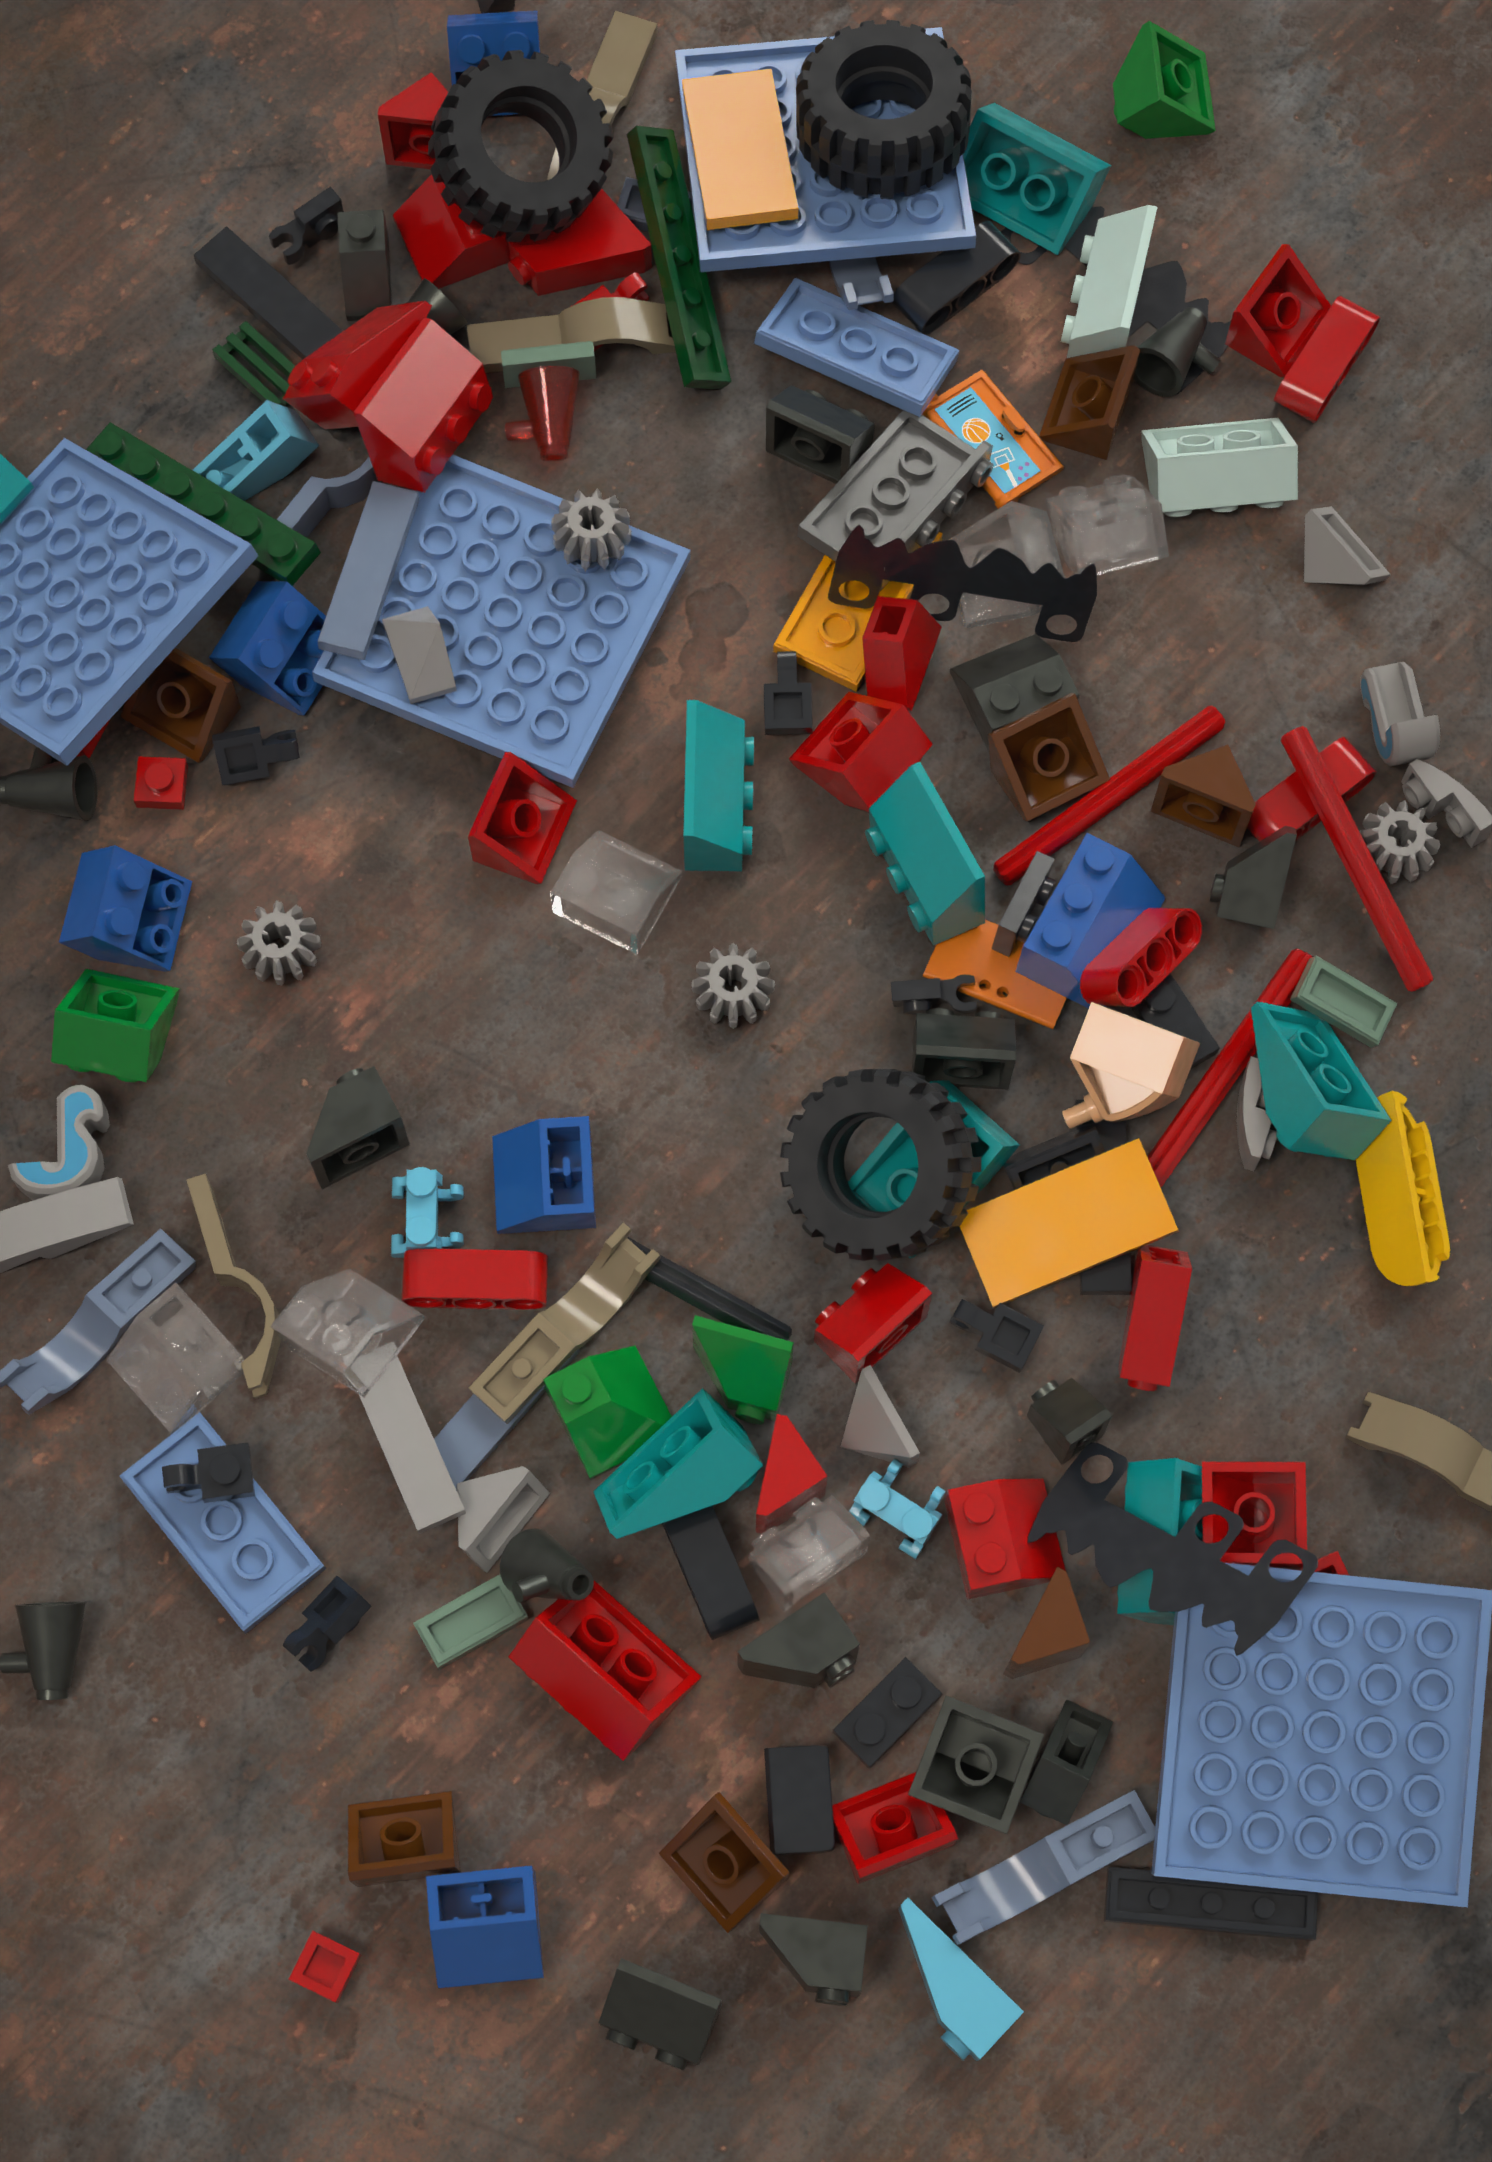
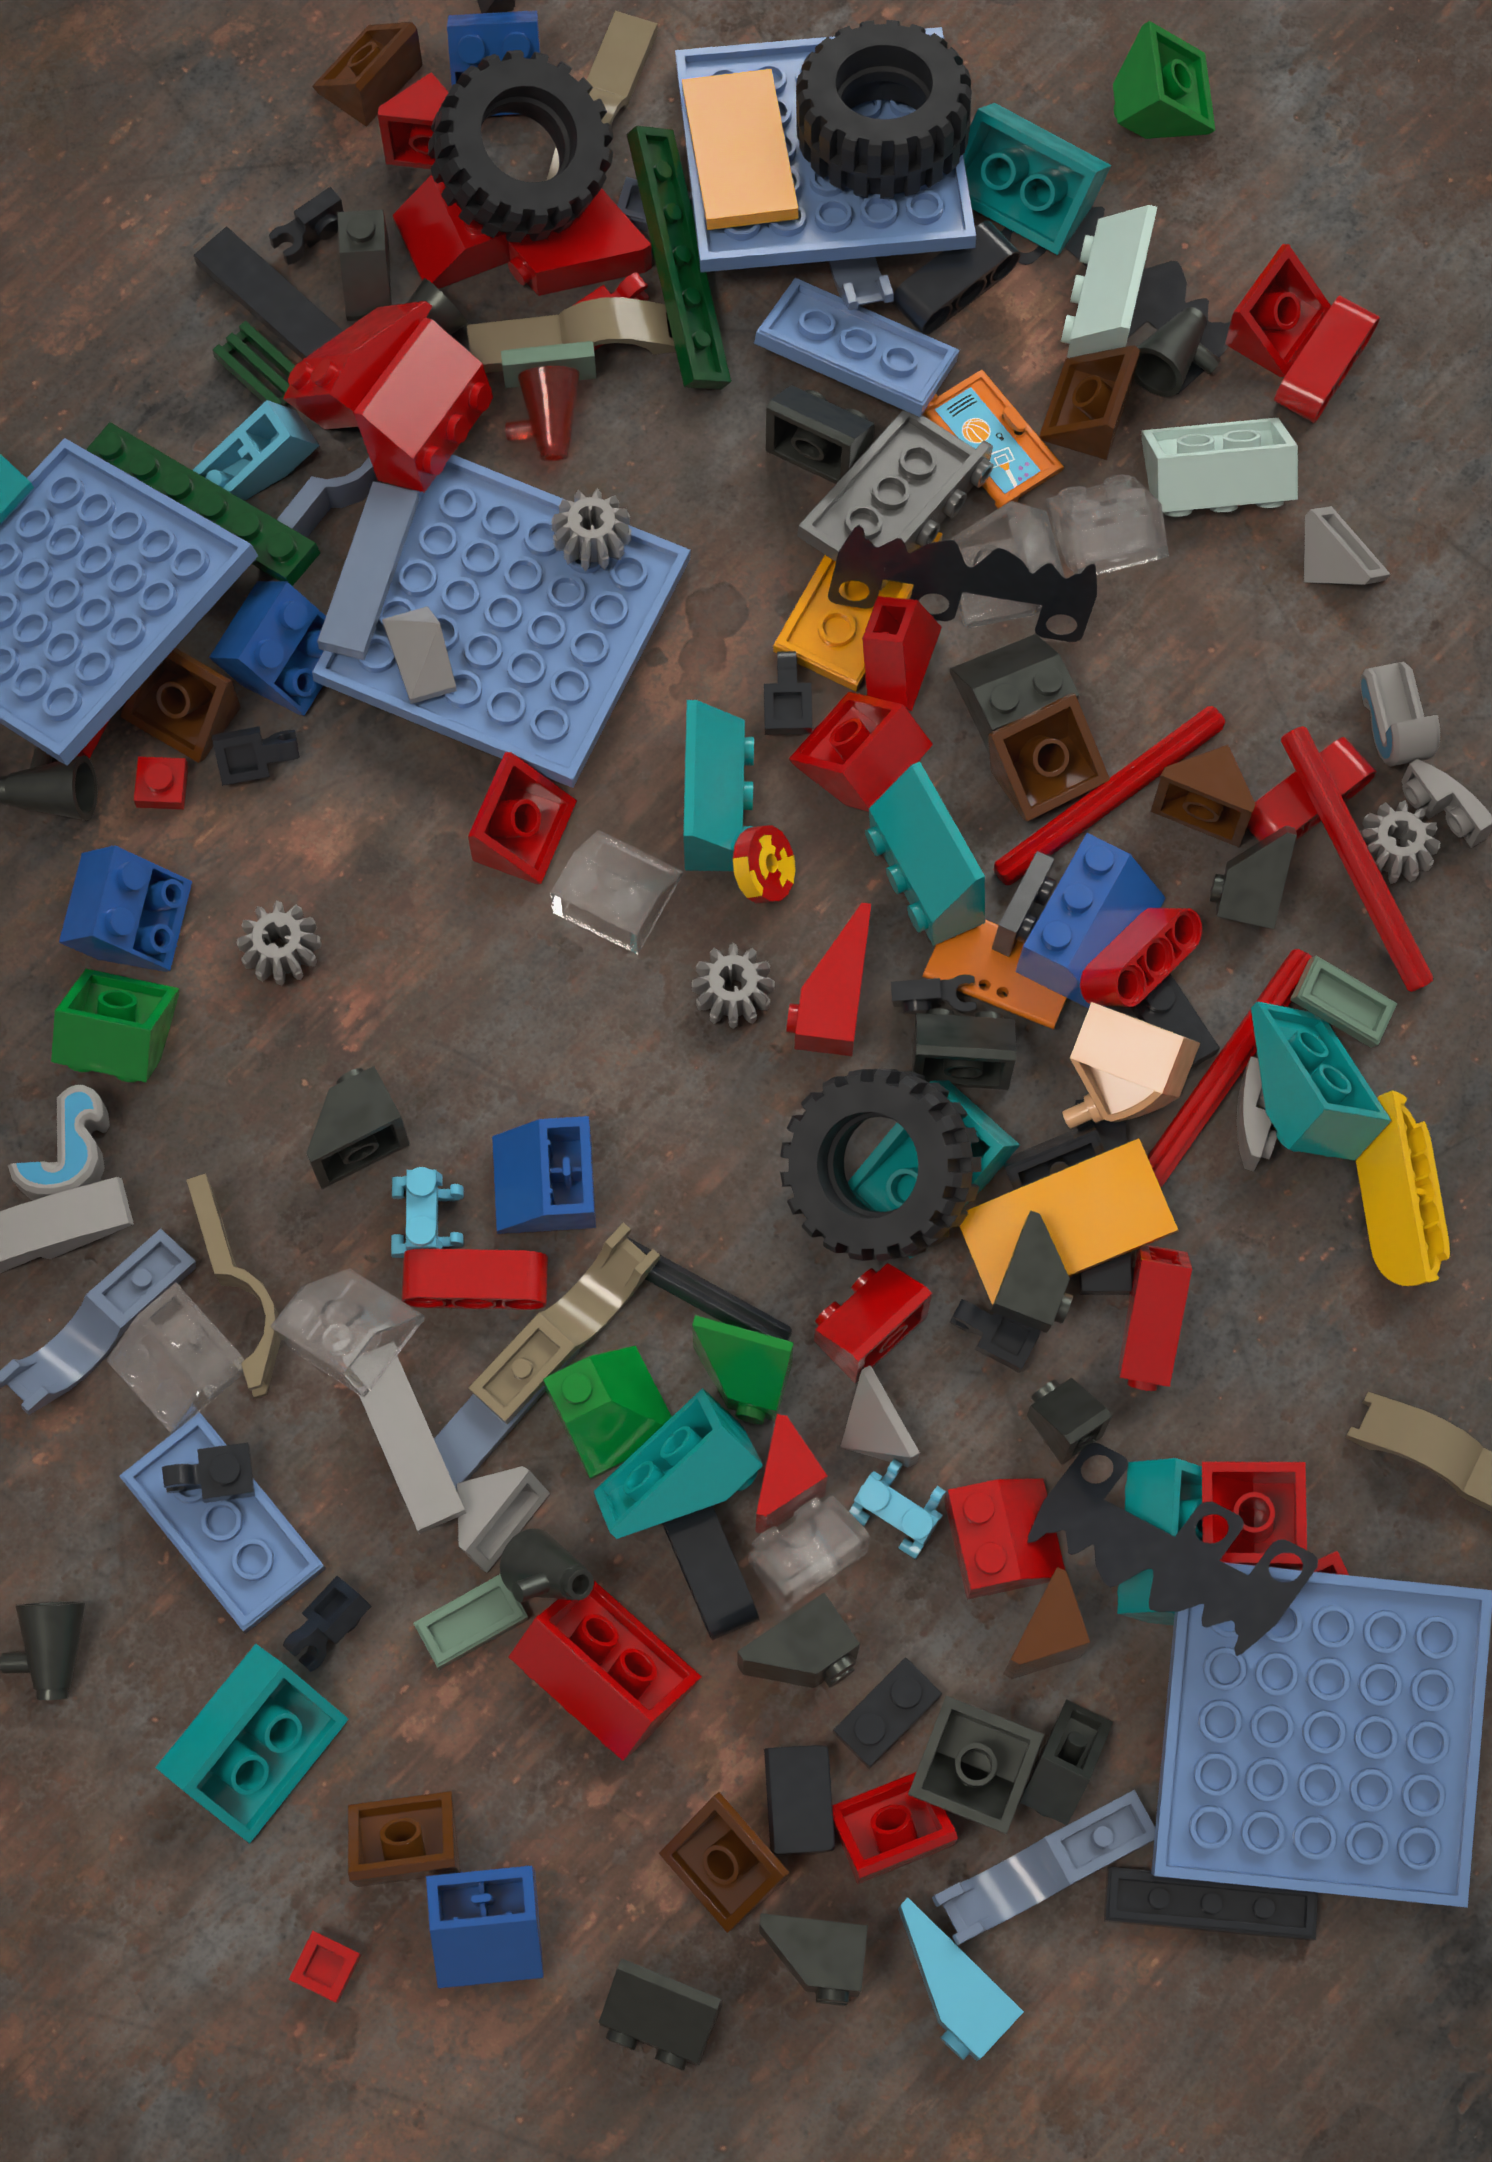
(252, 1743): none -> teal slope
(372, 69): none -> reddish brown slope
(764, 864): none -> piece
(831, 995): none -> red slope
(1034, 1280): none -> pearl dark grey slope

